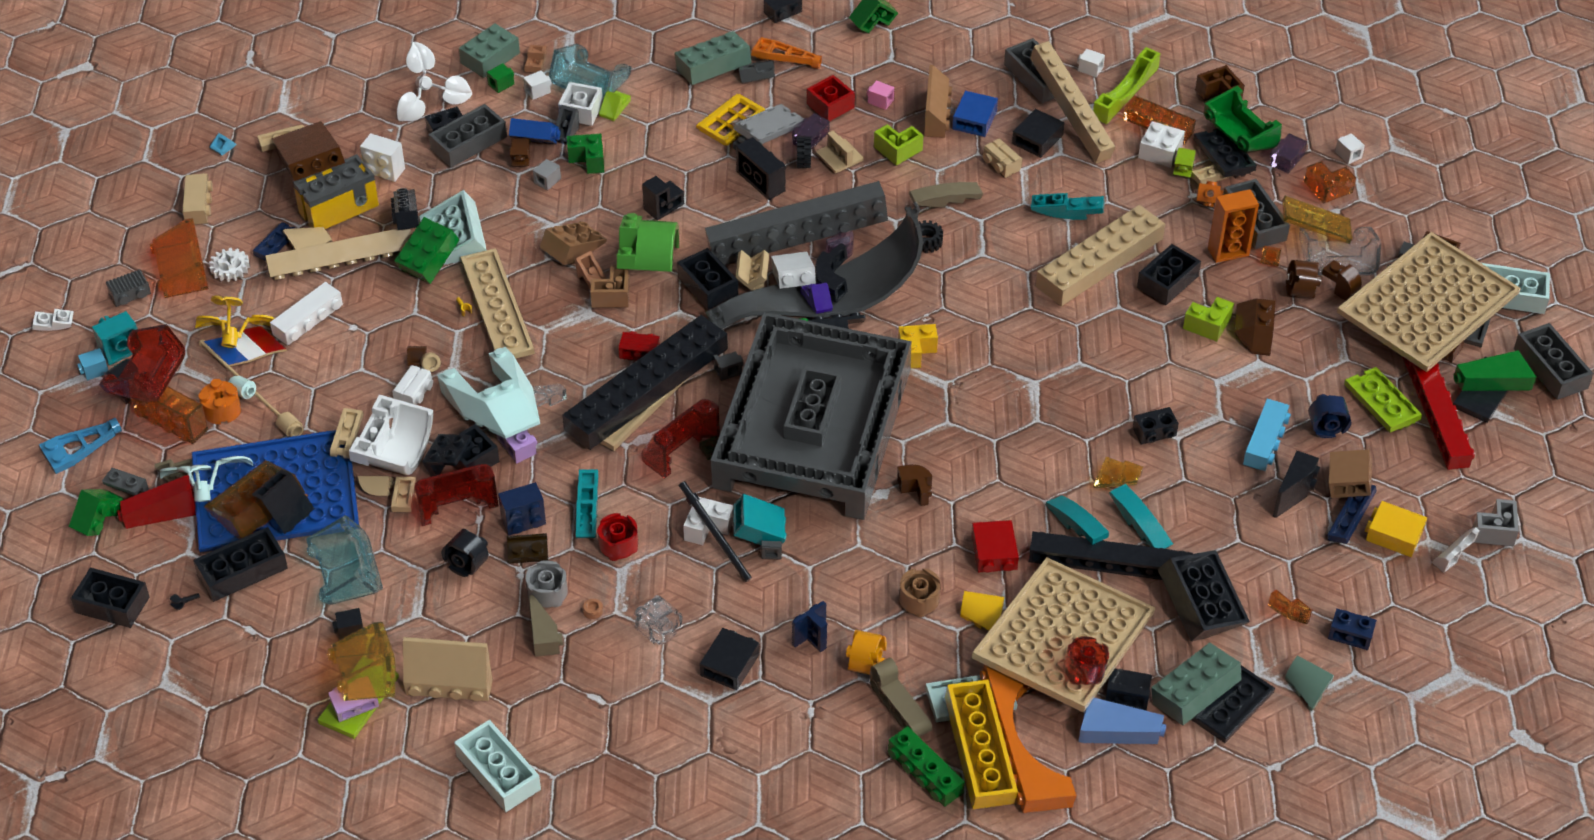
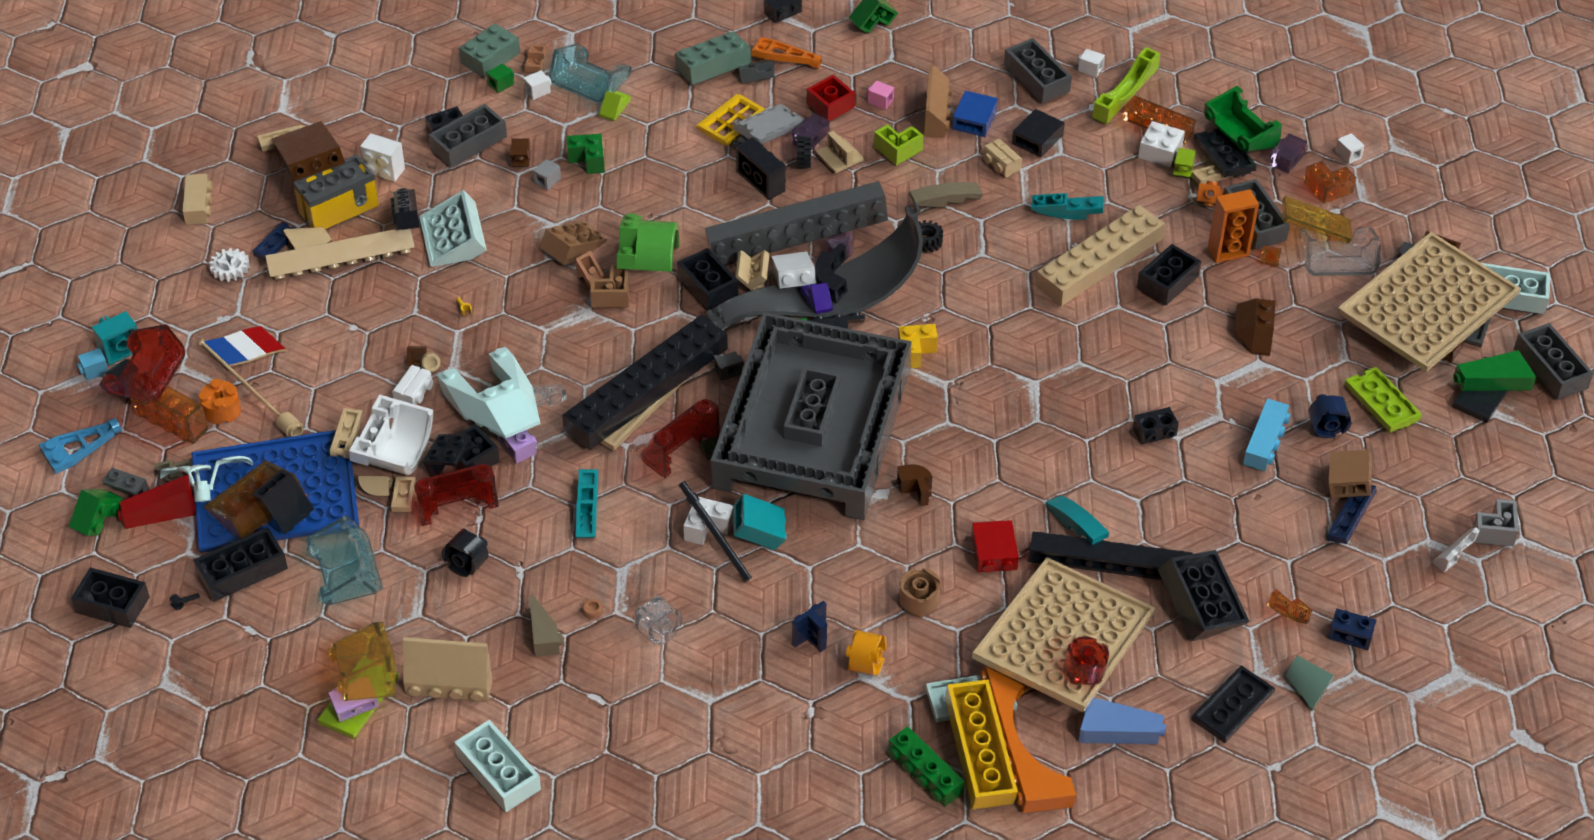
(47, 321): white slope -> none
(128, 288): dark grey brick -> none
(179, 260): clear orange windscreen -> none
(222, 144): medium azure slope -> none
(230, 334): yellow plant -> none
(245, 387): light aqua brick -> none
(306, 313): white brick -> none
(347, 622): black brick -> none
(418, 60): white plant -> none
(427, 250): green brick -> none
(497, 303): tan plate -> none
(522, 508): dark blue brick -> none
(527, 548): dark brown plate -> none
(534, 130): blue brick -> none
(547, 583): light grey brick -> none
(567, 122): dark grey slope -> none
(585, 99): white brick -> none
(618, 536): red brick -> none
(636, 345): red brick -> none
(661, 197): black brick -> none
(729, 658): black brick -> none
(771, 550): dark grey tile -> none
(896, 698): dark tan beam -> none
(981, 609): yellow slope -> none
(1072, 102): tan brick -> none
(1117, 474): clear yellow slope -> none
(1129, 688): black bracket -> none
(1141, 518): teal slope -> none
(1196, 683): sand green brick -> none
(1209, 321): lime brick -> none
(1217, 82): reddish brown brick -> none
(1297, 482): black slope -> none
(1303, 278): reddish brown brick -> none
(1346, 278): reddish brown brick -> none
(1395, 528): yellow brick -> none
(1441, 416): red brick -> none

